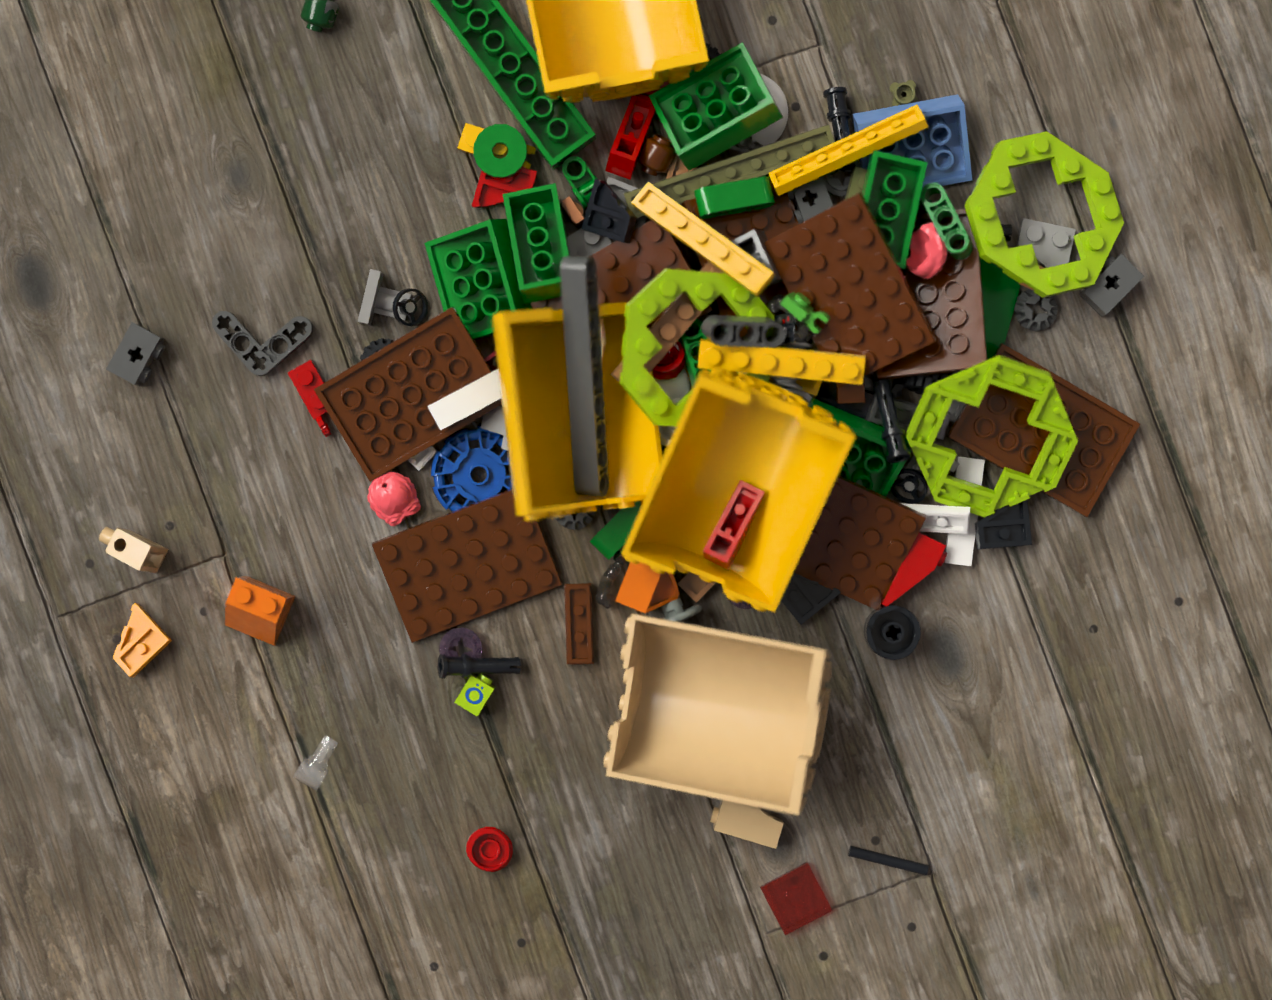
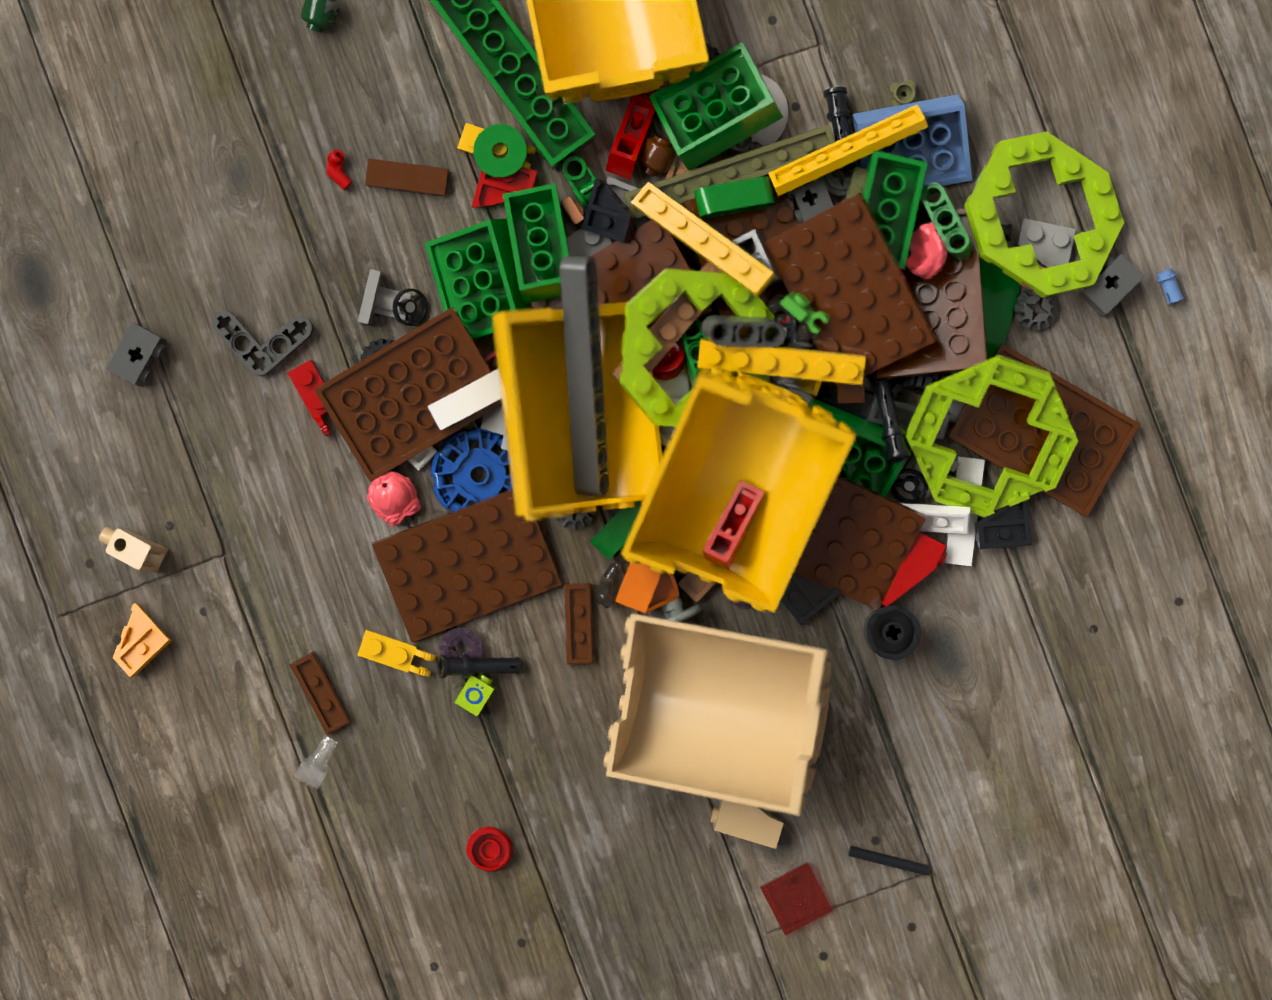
(257, 609): orange slope -> none
(320, 693): none -> reddish brown tile
(335, 169): none -> red arm
(393, 653): none -> yellow hinge
(406, 177): none -> reddish brown tile
(1170, 285): none -> medium blue pin

